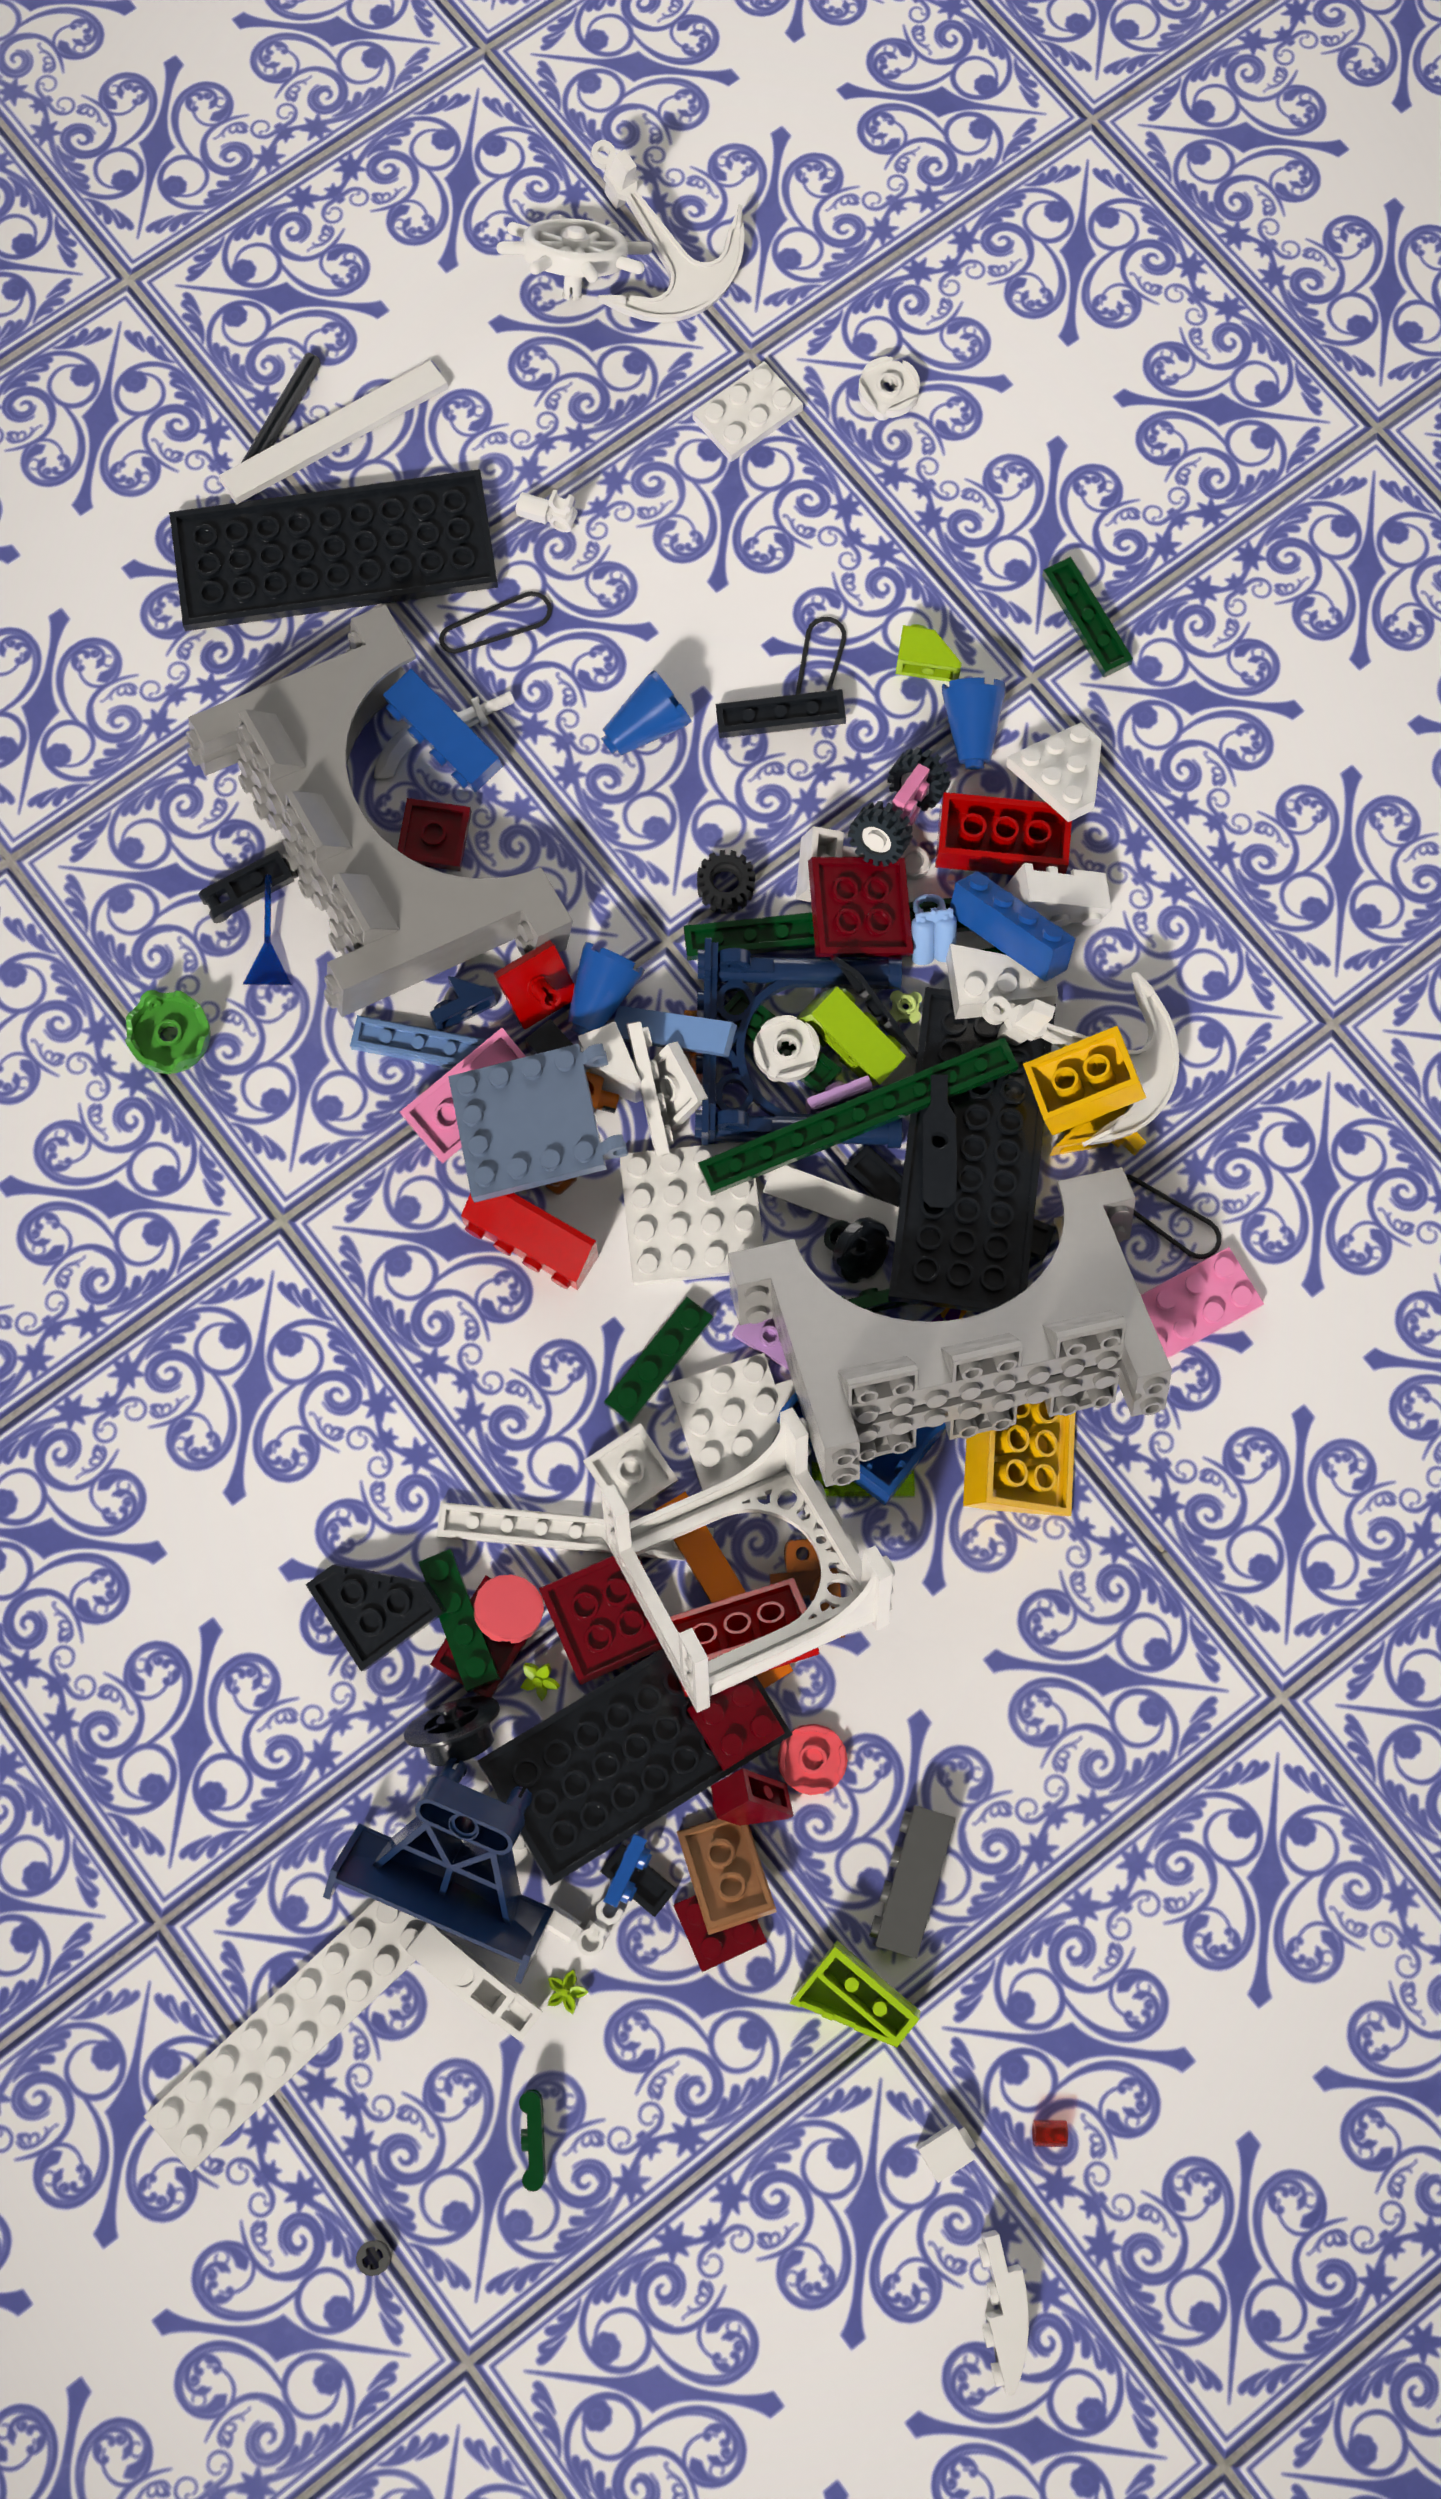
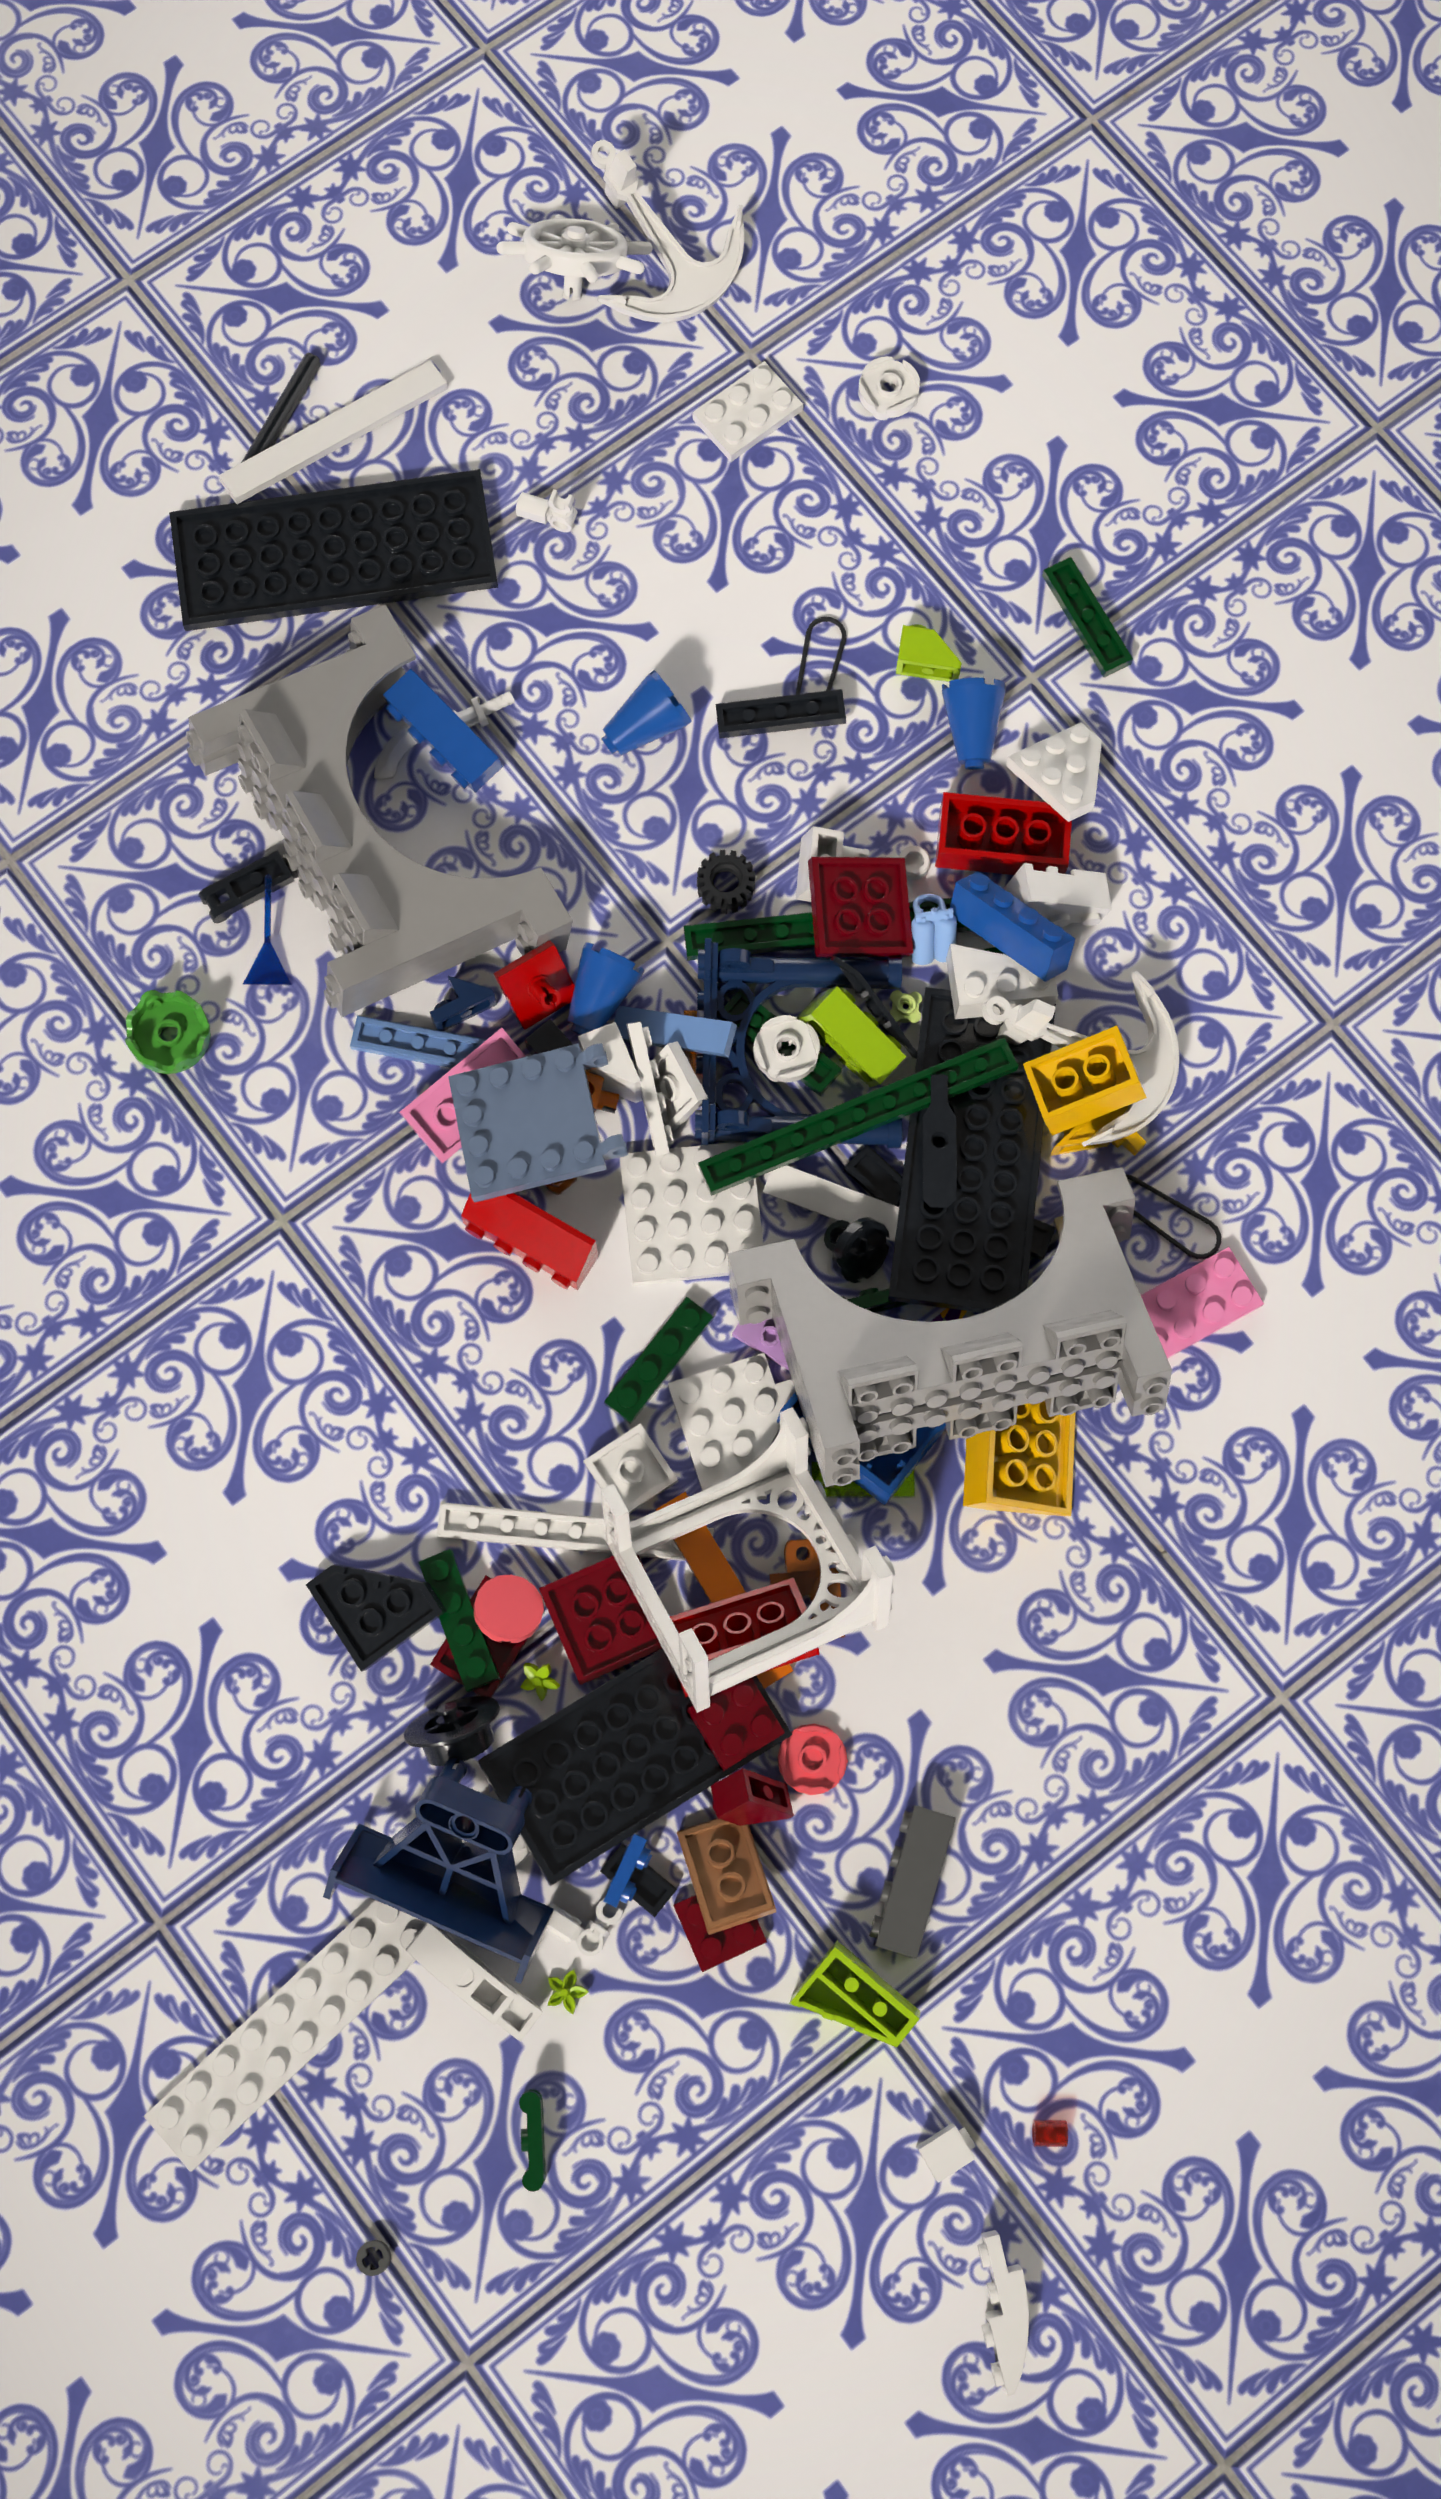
(434, 833): dark red plate -> none
(499, 637): black piece -> none
(837, 1094): lavender plate -> none
(883, 831): black plate -> none

